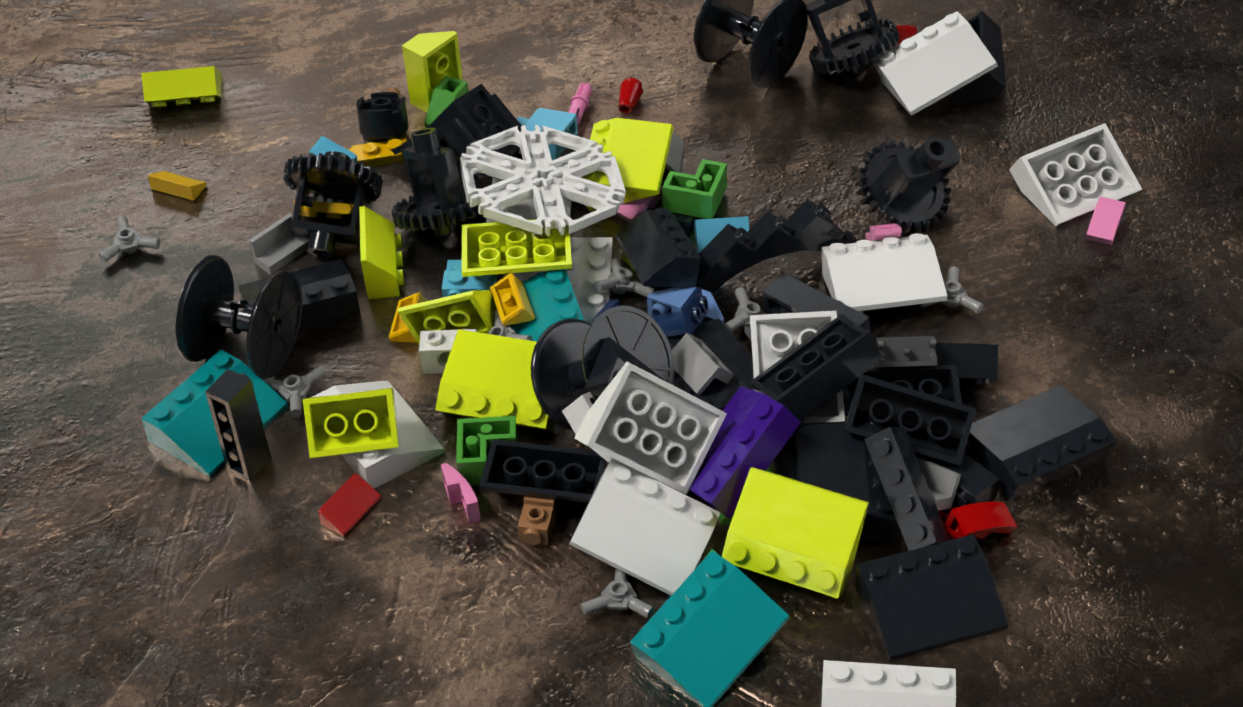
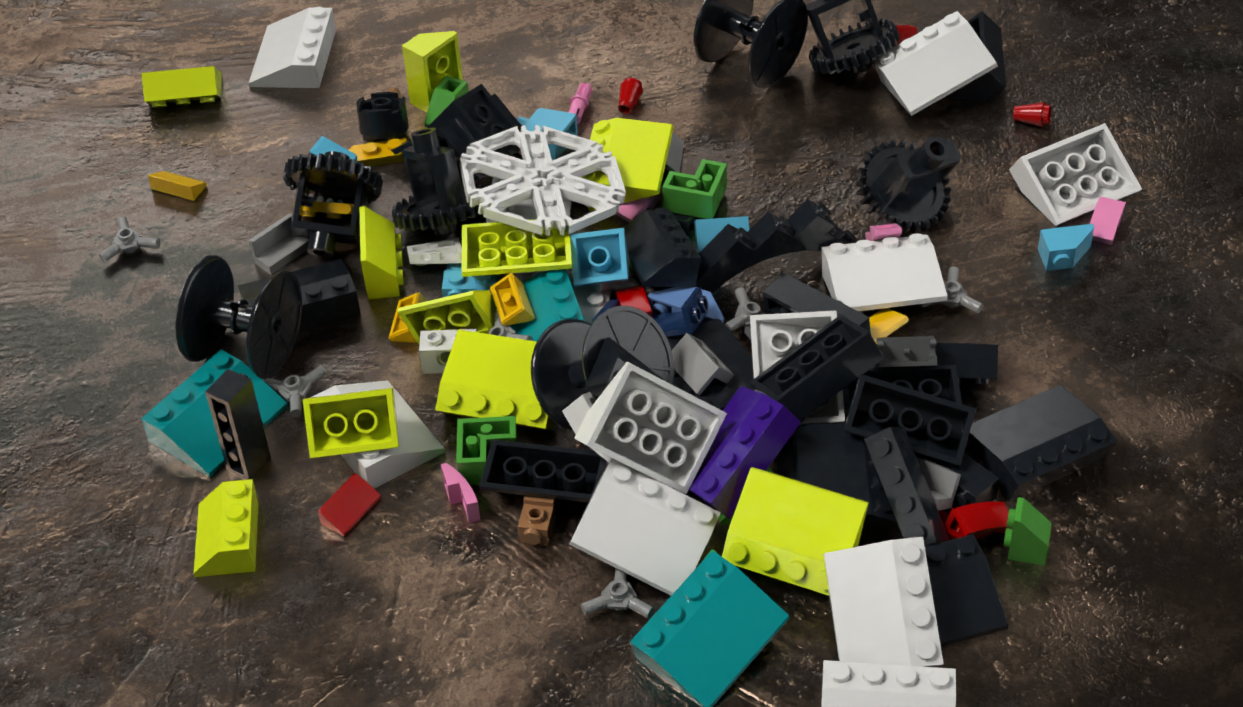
(227, 530): none -> neon yellow slope
(295, 50): none -> white slope
(436, 252): none -> white wing
(599, 257): none -> medium azure slope
(634, 297): none -> red slope
(884, 604): none -> white slope
(886, 322): none -> yellow slope
(1029, 534): none -> bright green slope
(1034, 114): none -> red cone
(1064, 245): none -> medium azure slope

